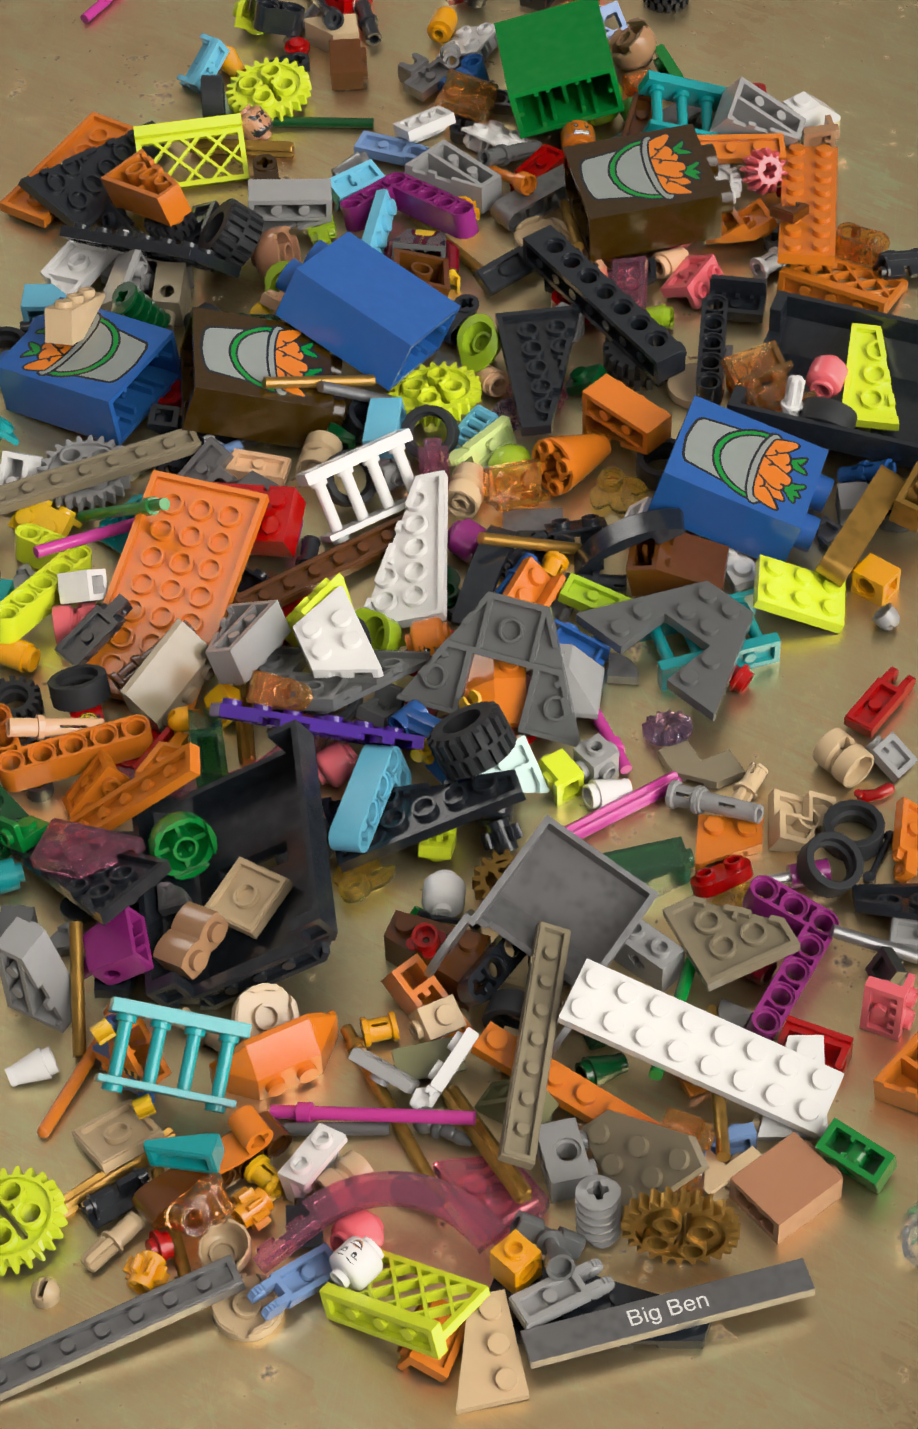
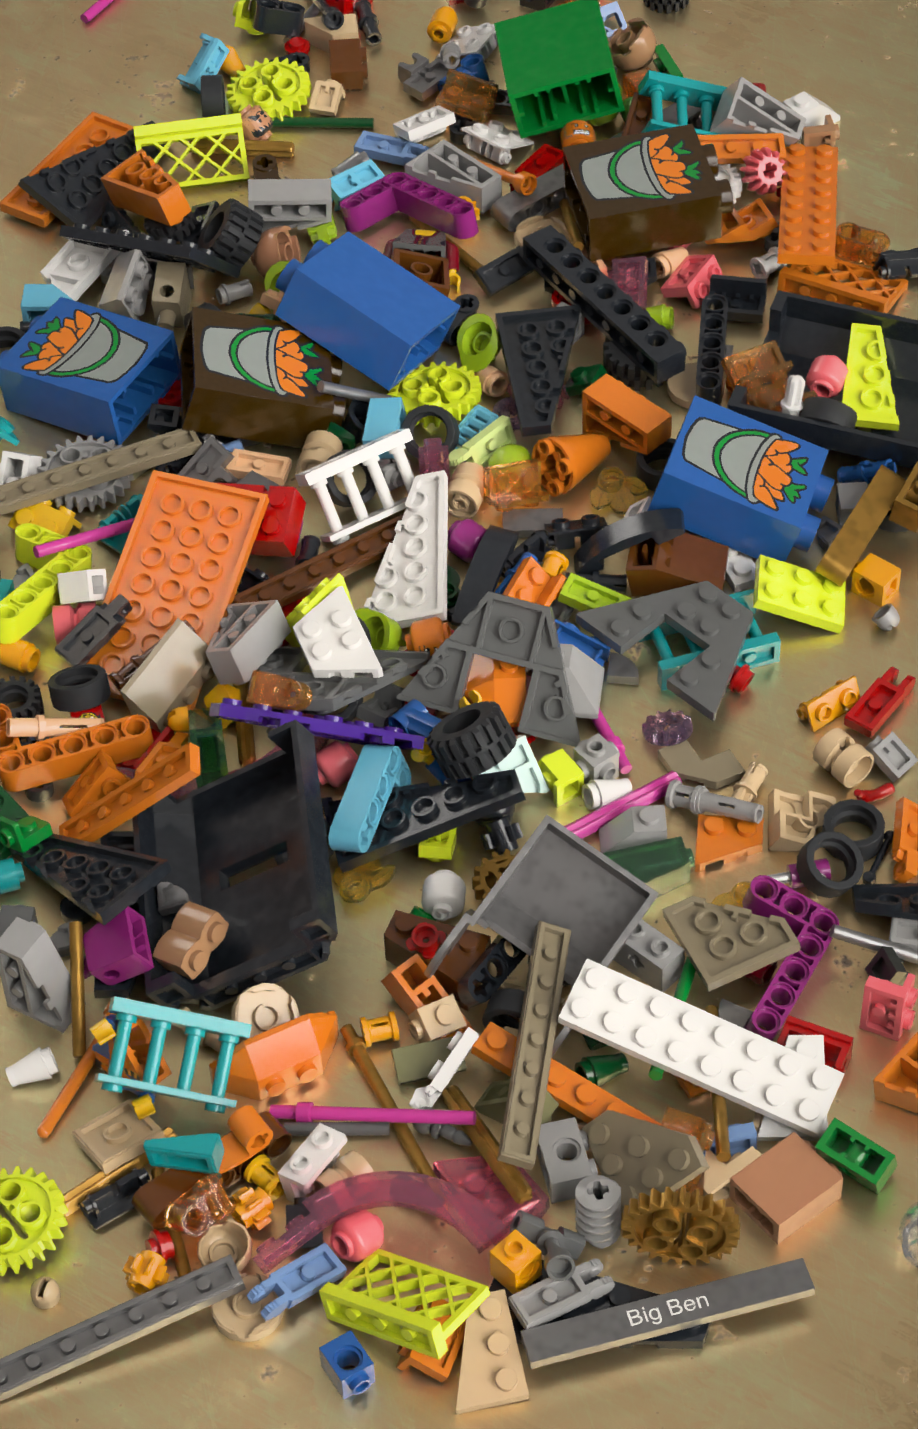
(72, 316): tan slope -> none
(80, 849): clear pink wing -> none
(112, 1242): tan axle -> none
(133, 303): dark green piece -> none
(147, 506): green bar -> none
(185, 842): green cylinder -> none
(233, 292): none -> light grey pin
(249, 896): tan tile -> none
(312, 381): pearl gold bar -> none
(326, 97): none -> tan bracket
(343, 1352): none -> blue brick
(356, 1263): white head -> none
(380, 220): medium azure plate -> none
(382, 1071): light grey plate -> none
(444, 919): black hinge -> none
(503, 154): dark grey pin -> none
(527, 543): pearl gold bar -> none
(633, 828): none -> light grey slope
(721, 877): red plate -> none
(789, 213): reddish brown tile -> none
(830, 703): none -> light orange hinge

